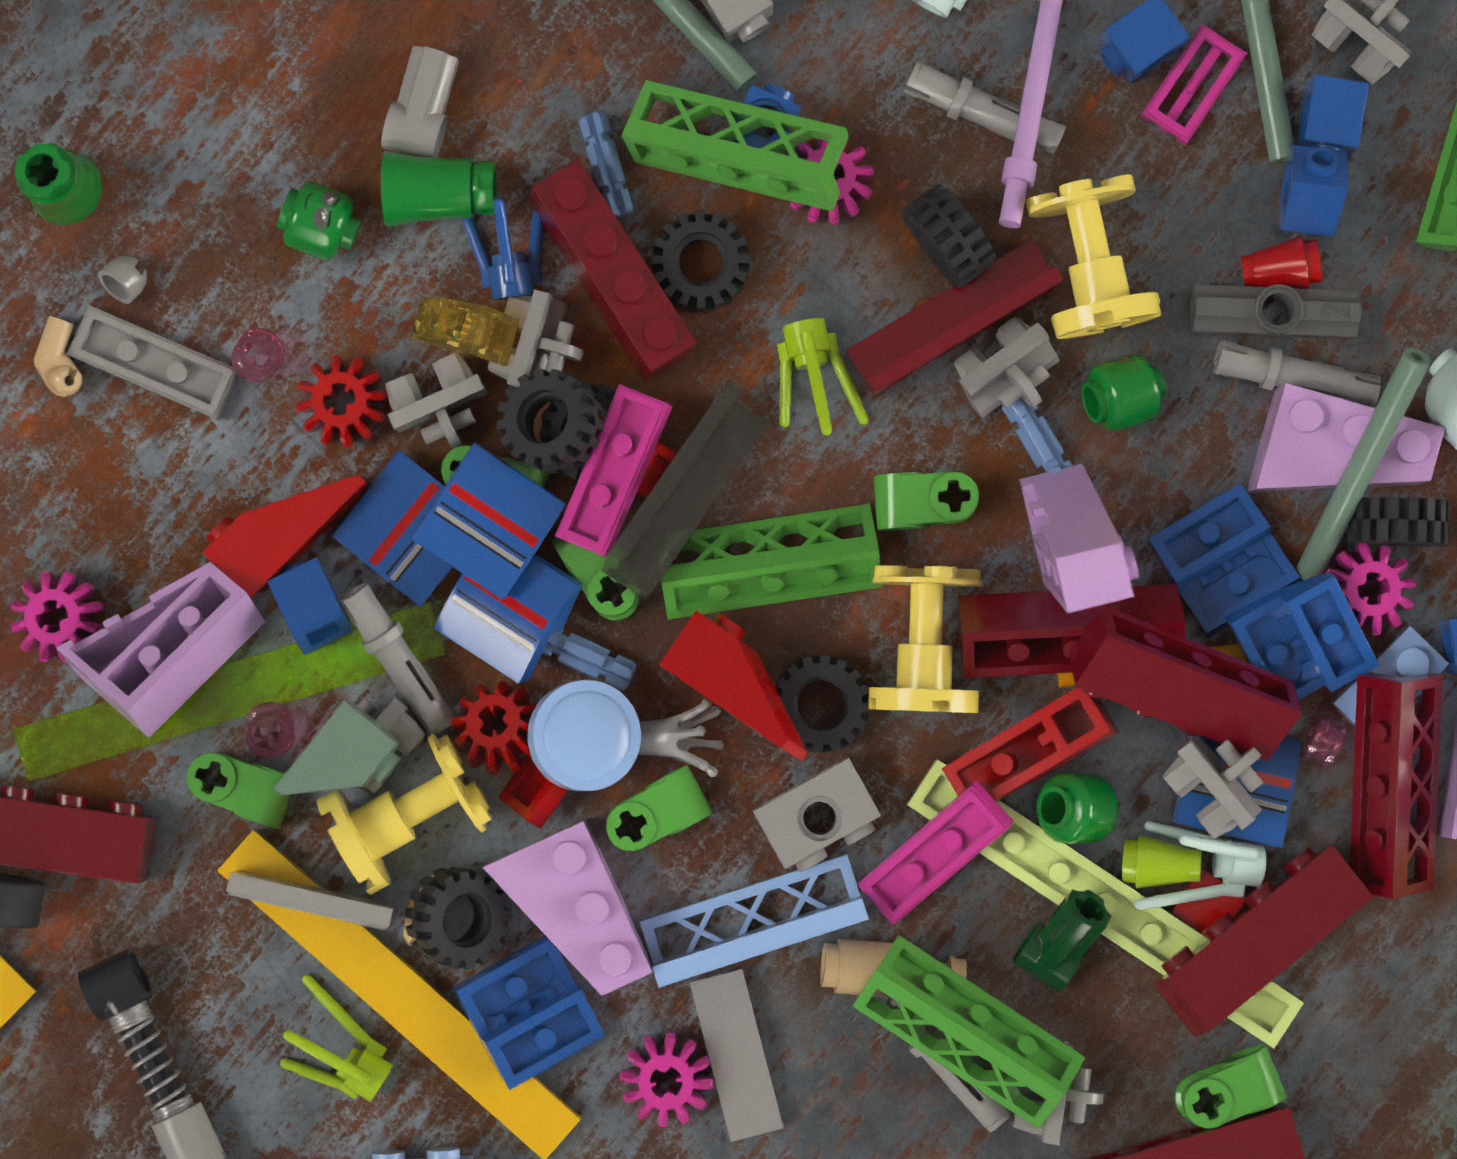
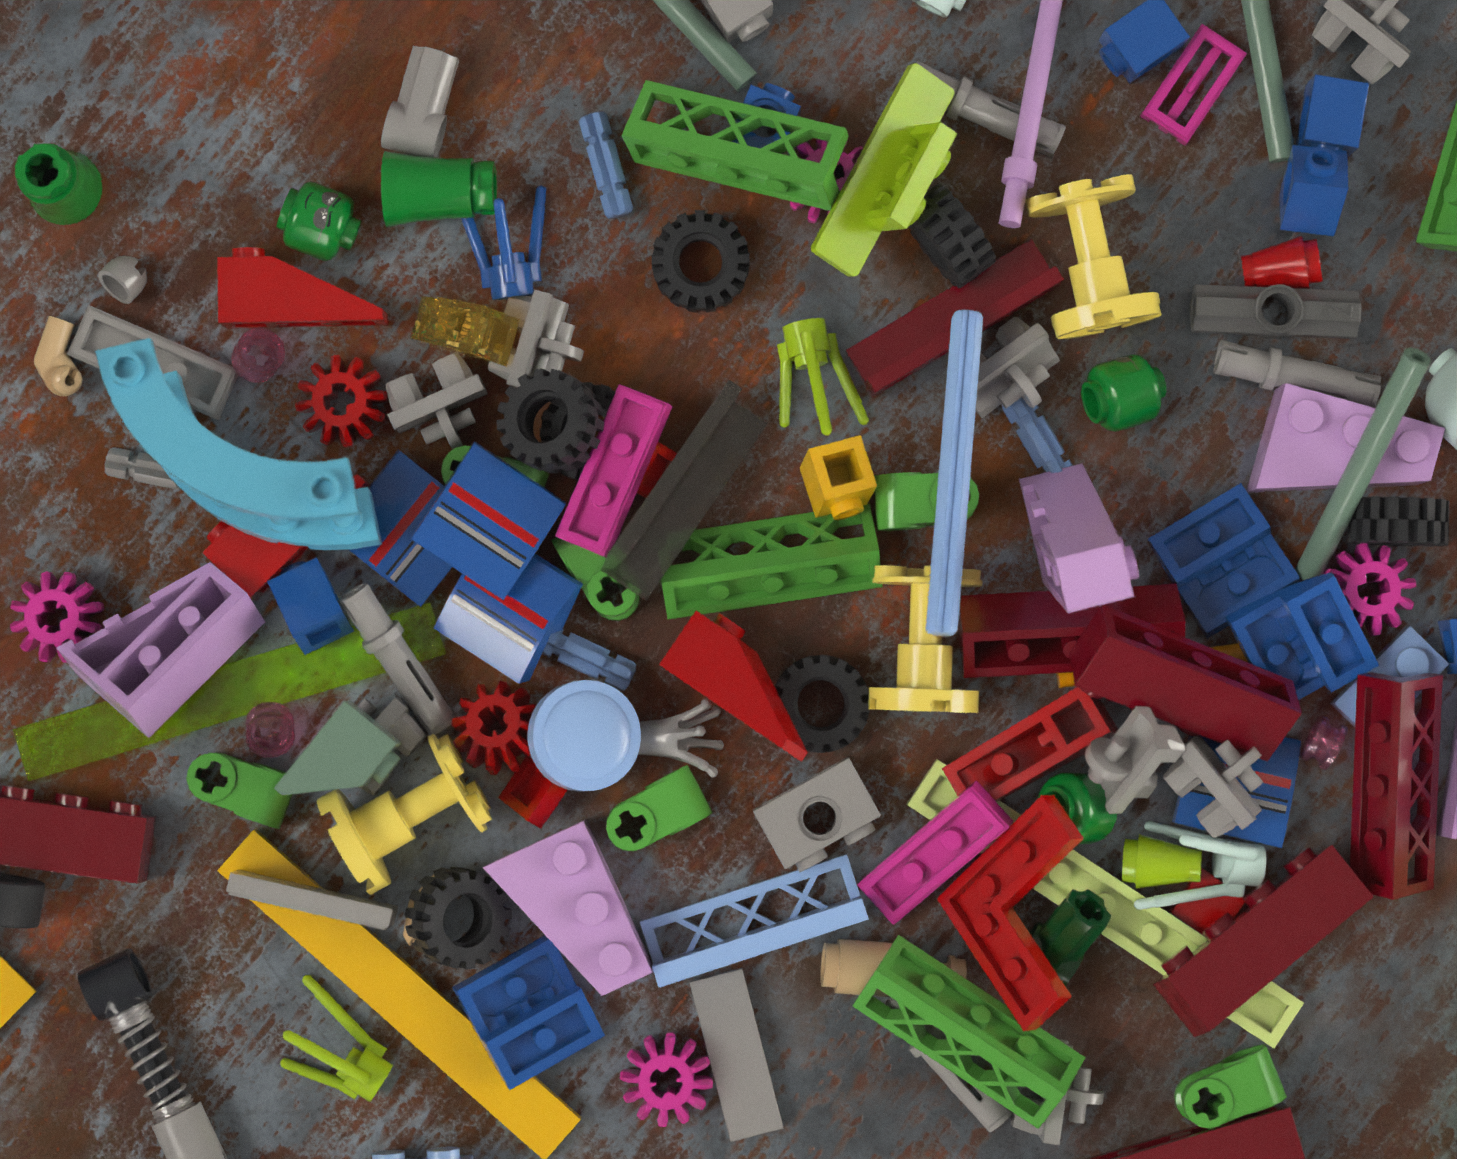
(143, 468): none -> light grey axle
(253, 493): none -> medium azure fence
(274, 294): none -> red slope
(611, 270): dark red brick -> none
(838, 478): none -> yellow brick
(891, 172): none -> lime bracket
(954, 473): none -> light blue axle
(983, 911): none -> red plate
(1129, 760): none -> light grey hips

